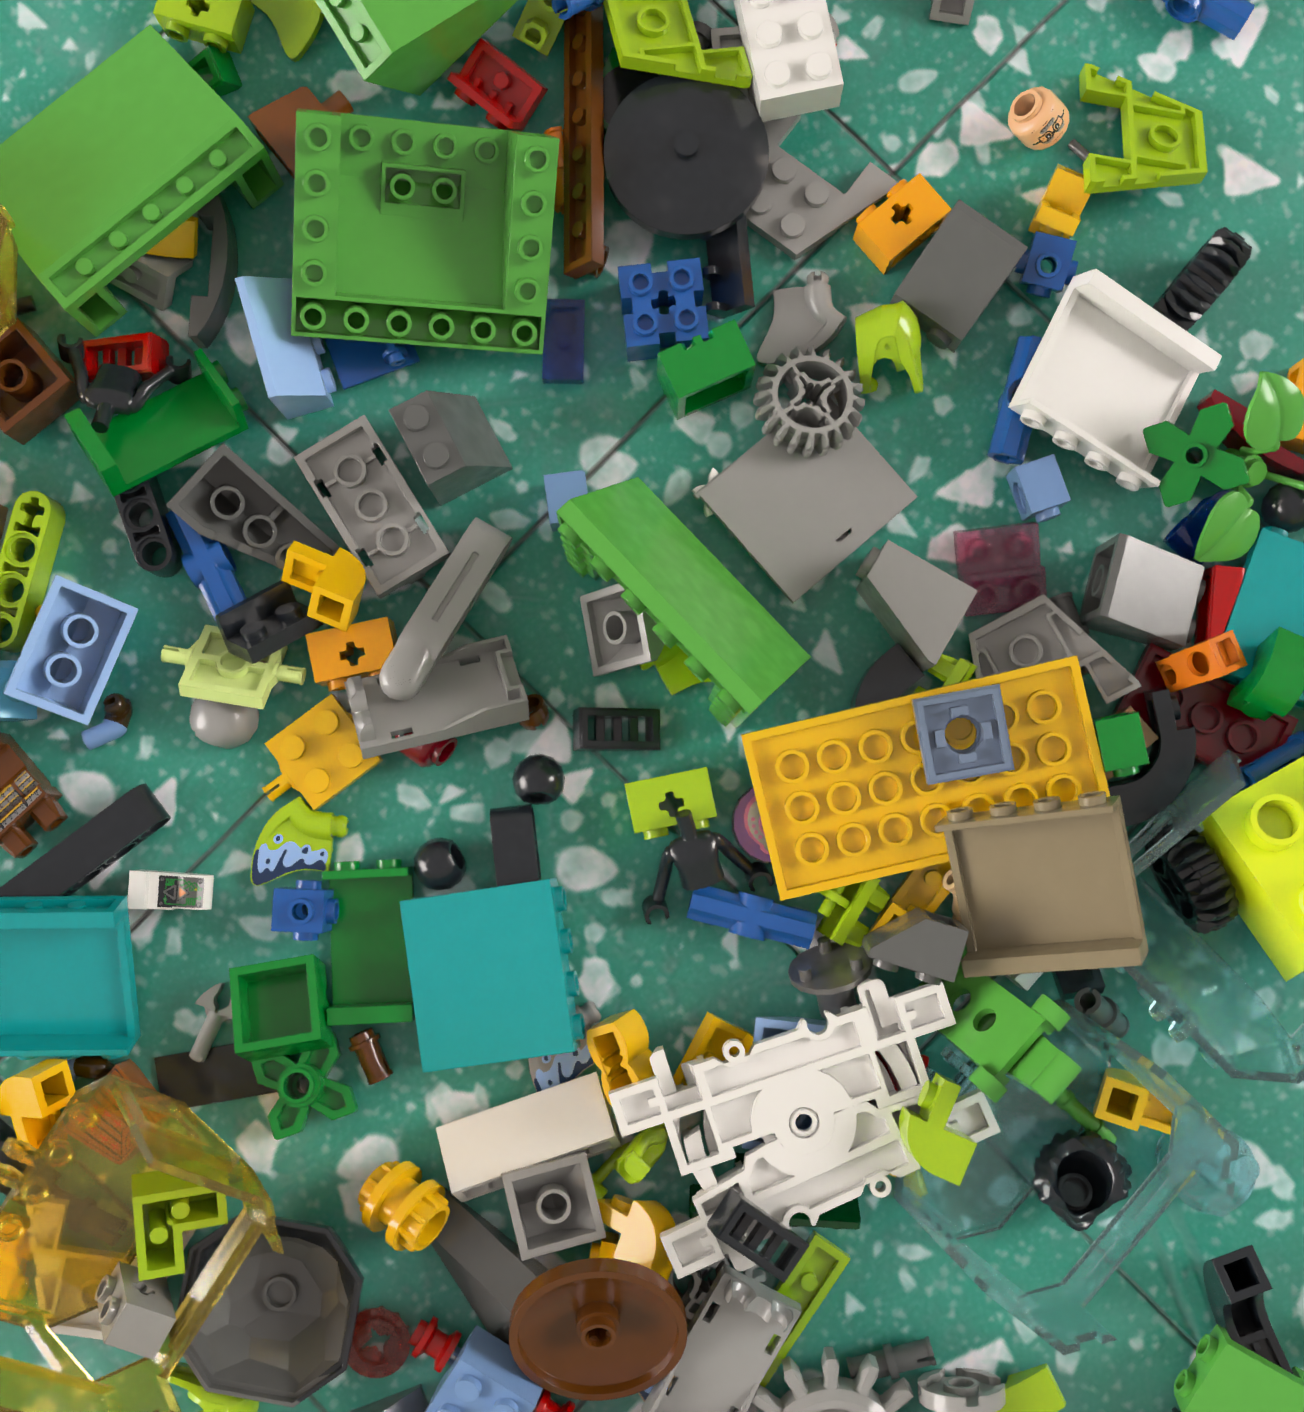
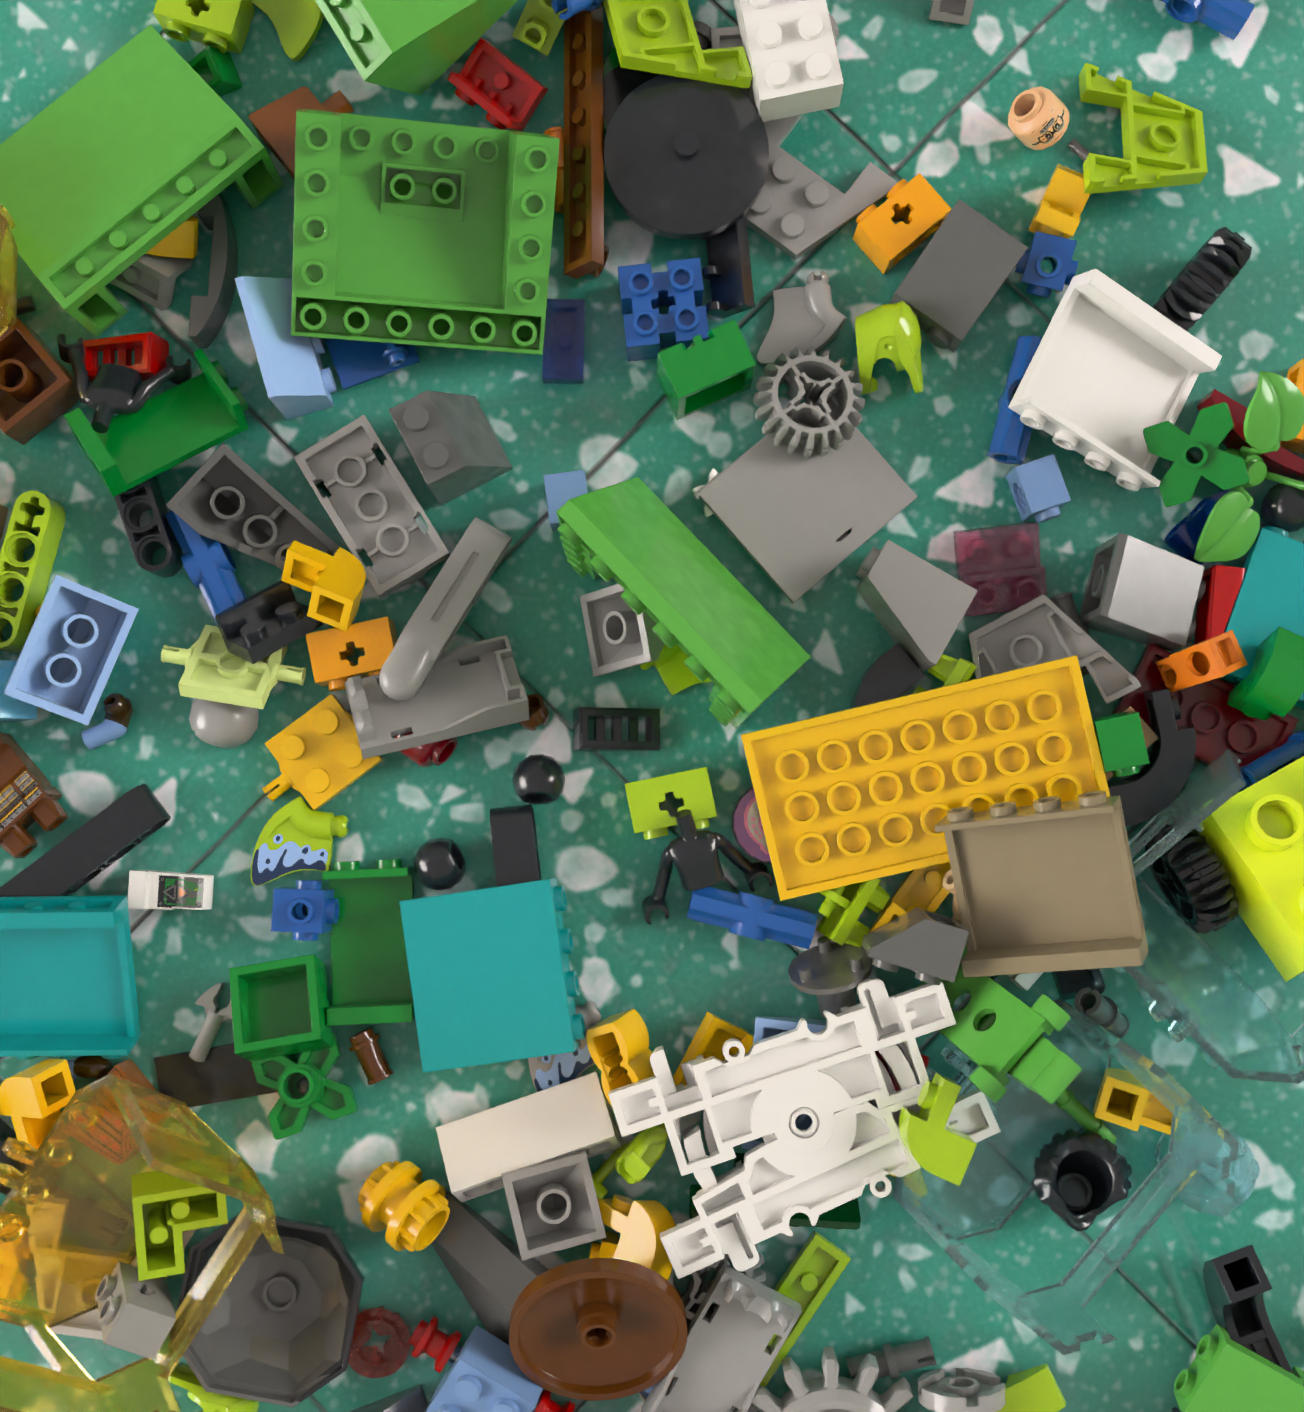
(734, 1218): black slope -> none
(991, 748): sand blue piece -> none

